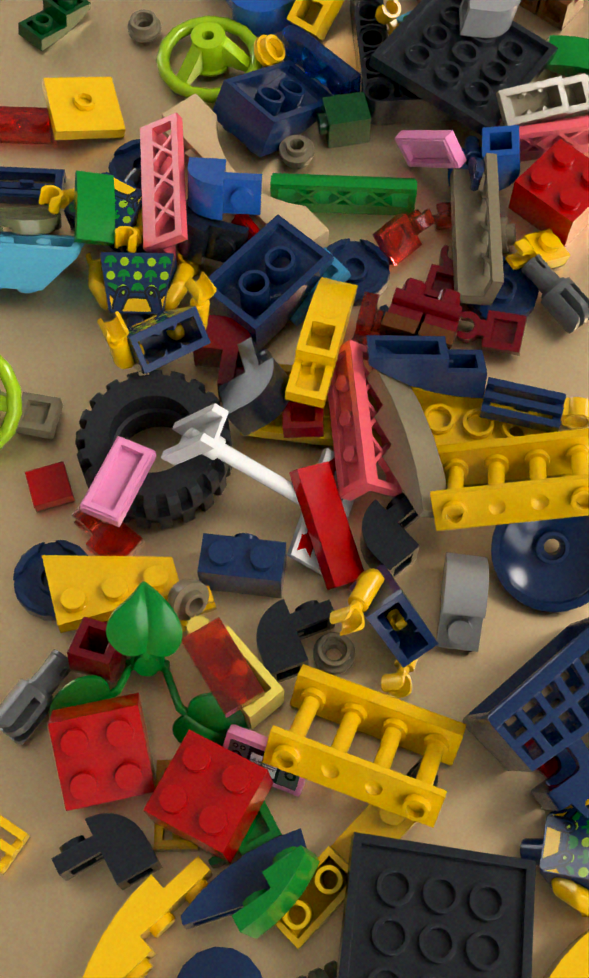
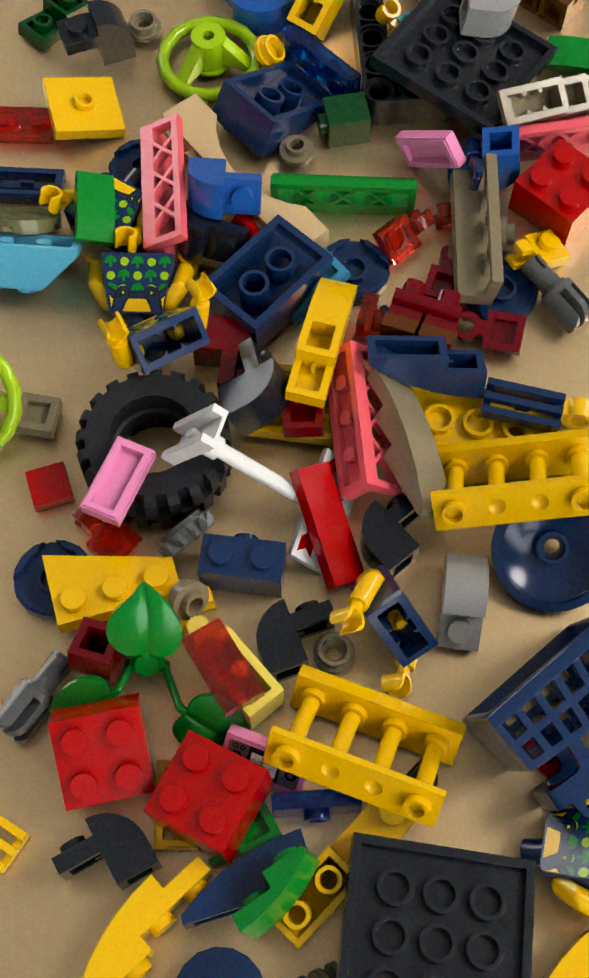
(100, 29): none -> black brick
(186, 533): none -> dark grey gear
(313, 804): none -> clear blue plate

